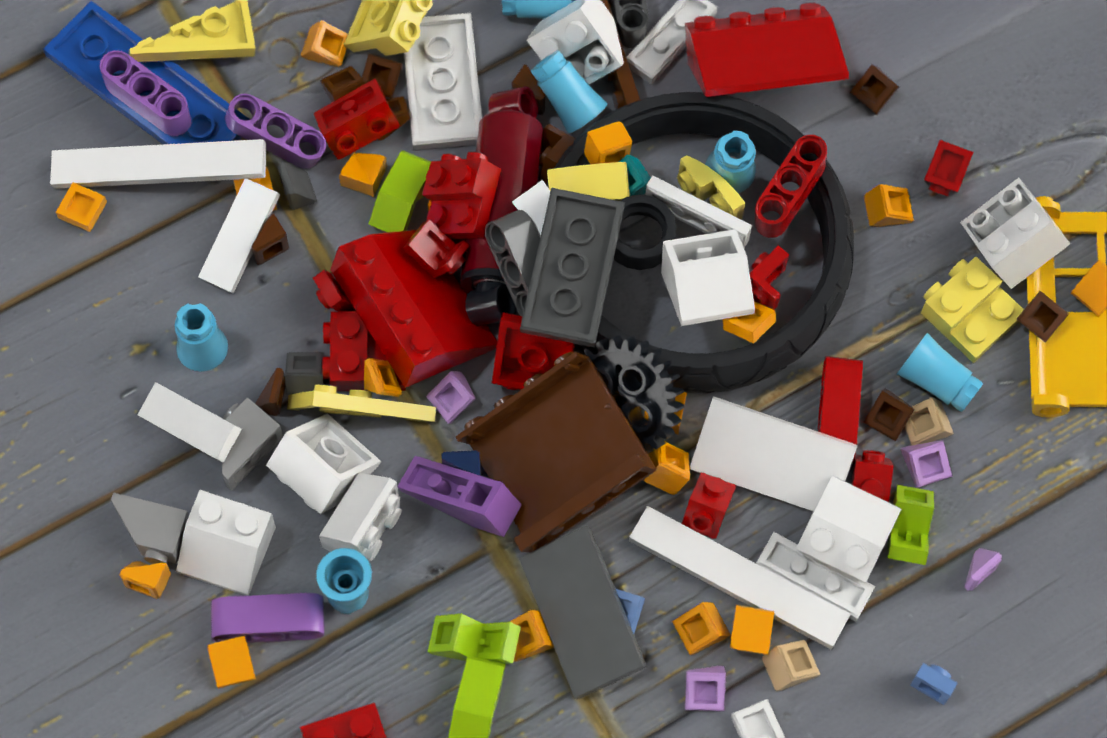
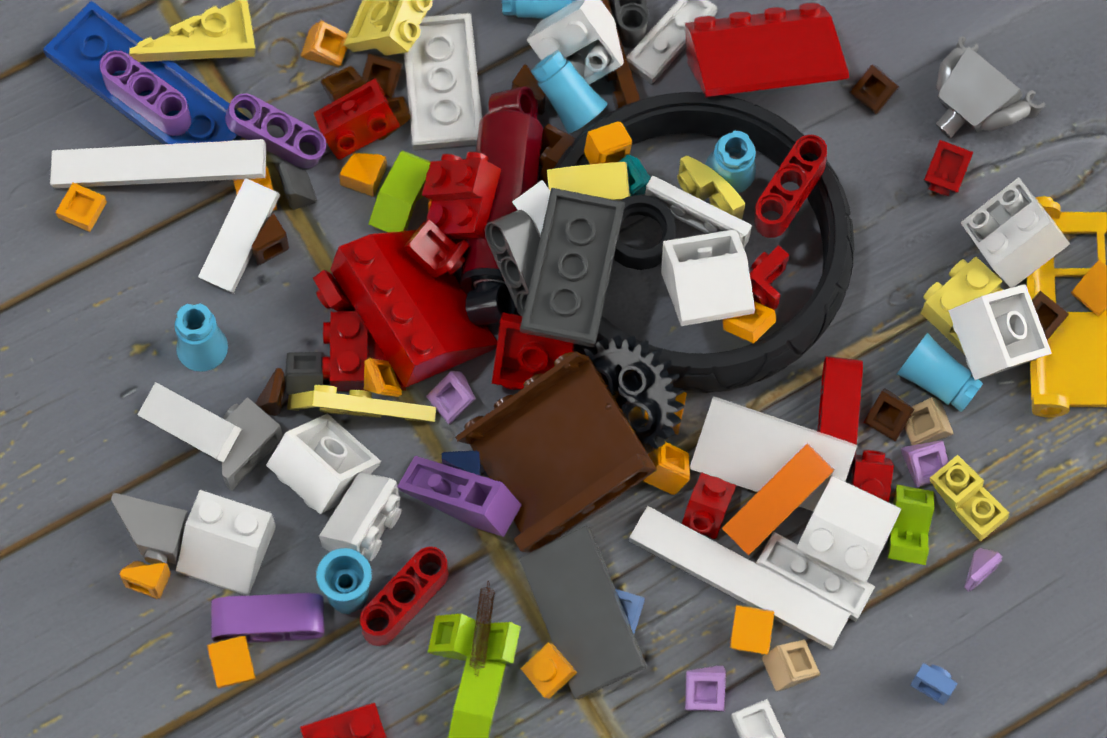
(411, 579): none -> red beam
(483, 632): none -> reddish brown piece
(532, 636): light orange slope -> none
(548, 670): none -> light orange plate
(701, 627): light orange slope -> none
(777, 499): none -> orange slope
(888, 206): light orange slope -> none
(967, 497): none -> light yellow slope
(978, 94): none -> light grey torso
(999, 331): none -> white slope

